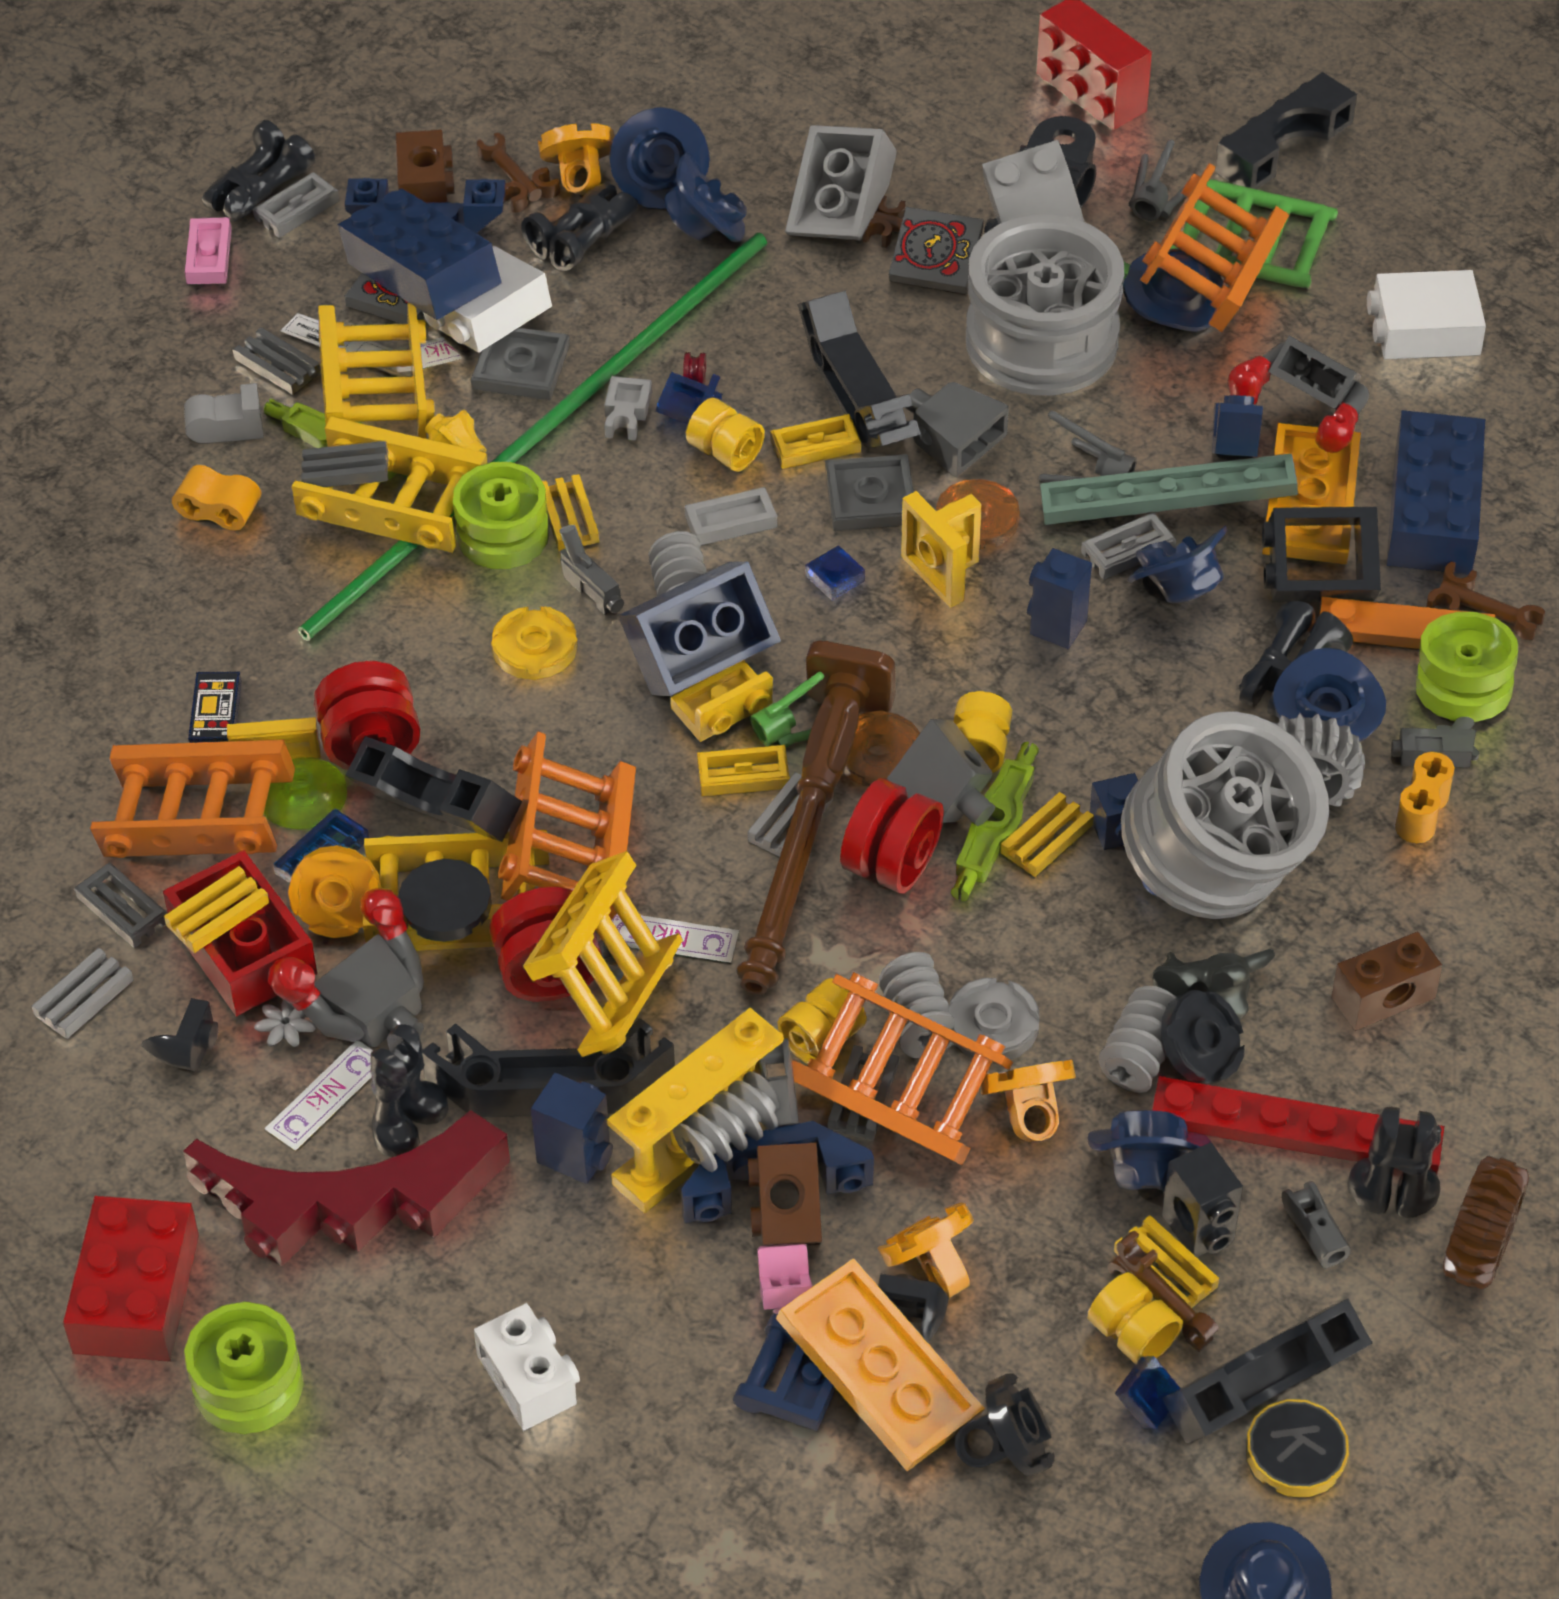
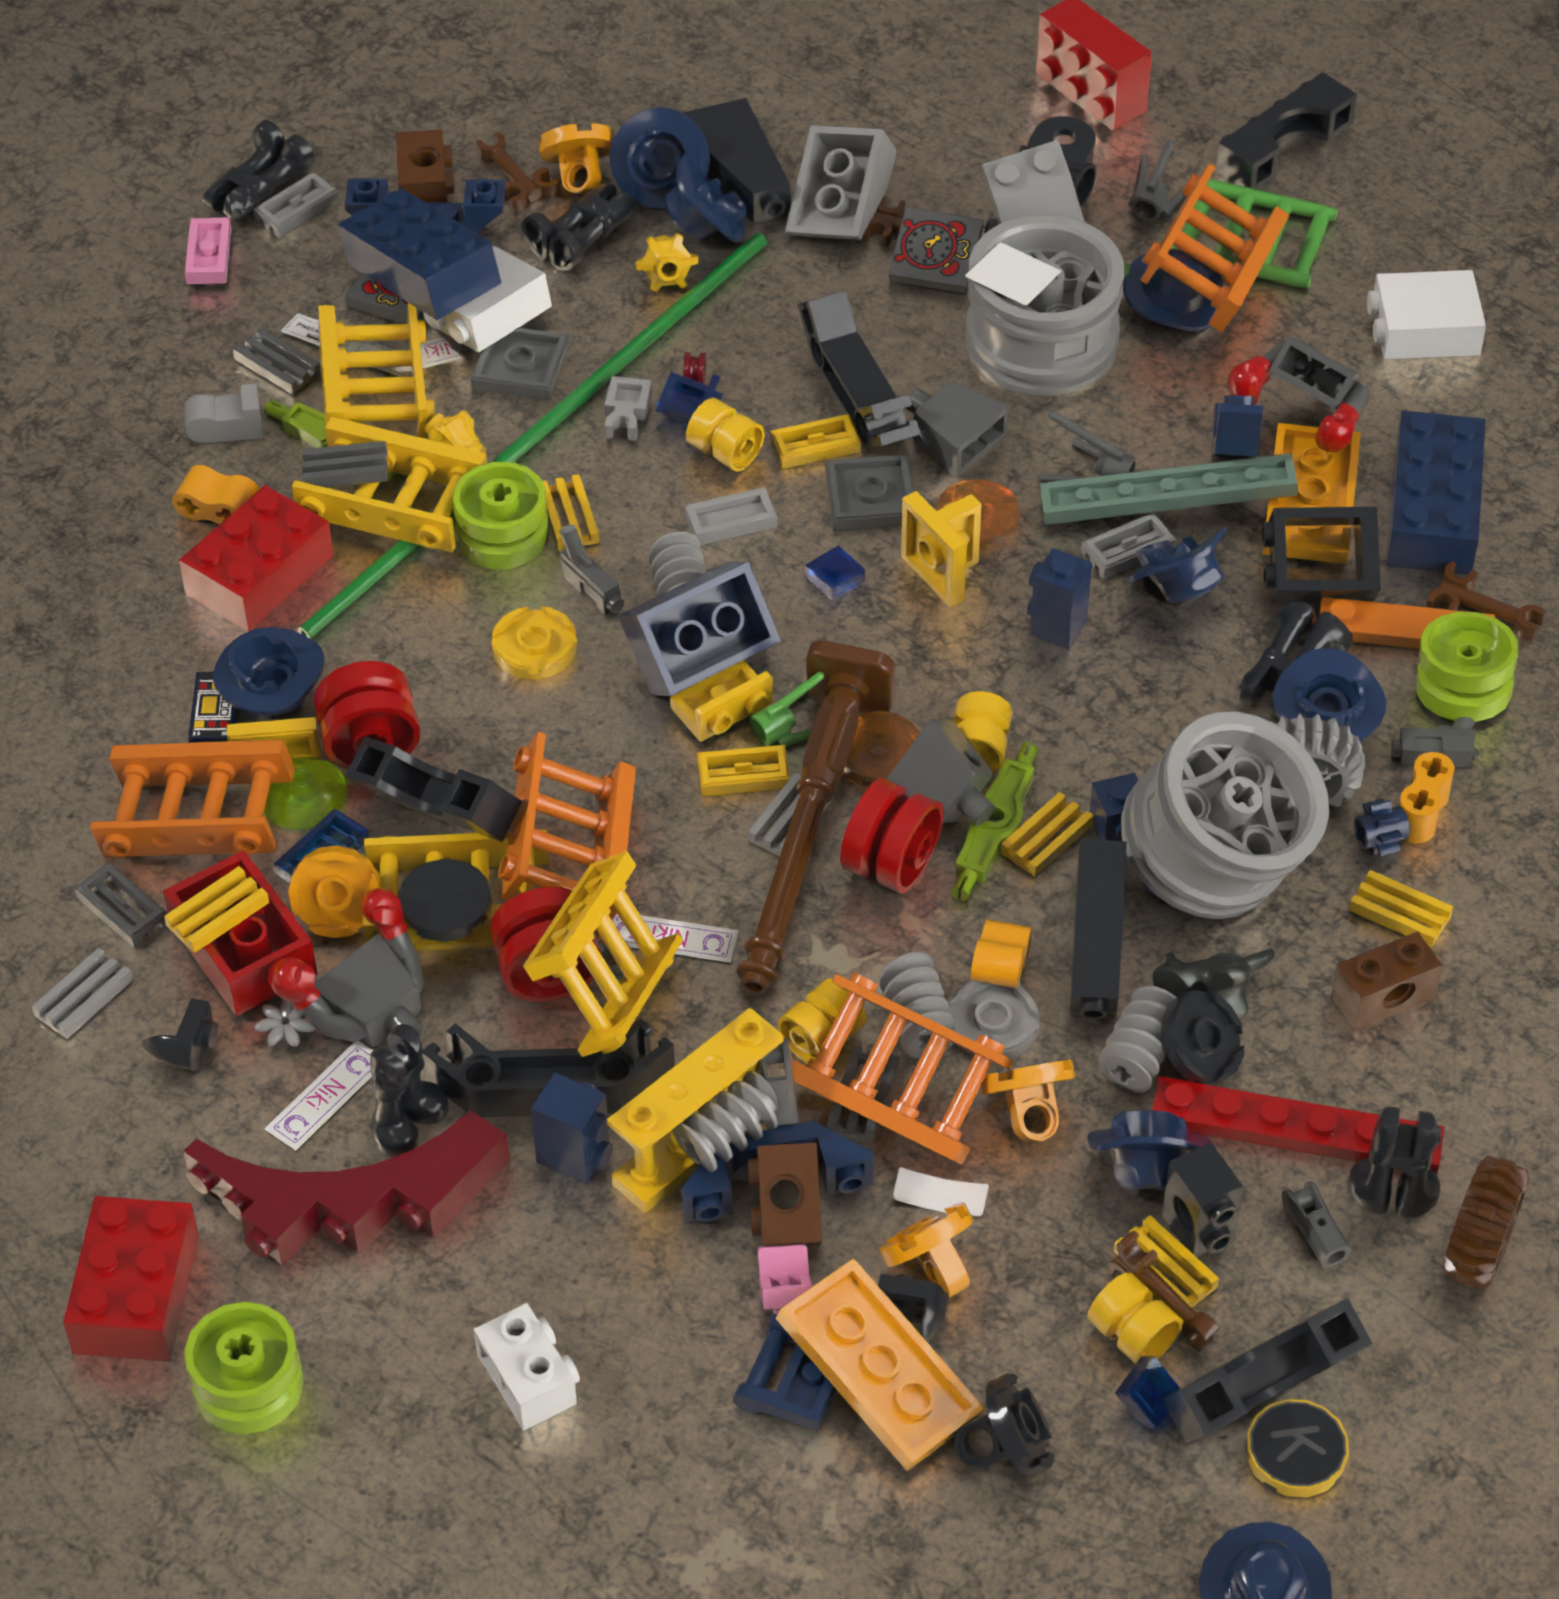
(256, 558): none -> red brick
(269, 671): none -> dark blue hat
(666, 261): none -> yellow rock
(744, 159): none -> black slope
(938, 1193): none -> white sticker
(1001, 953): none -> light orange axle
(1013, 273): none -> white sticker
(1098, 928): none -> black slope
(1381, 827): none -> dark blue gear
(1403, 903): none -> yellow tile

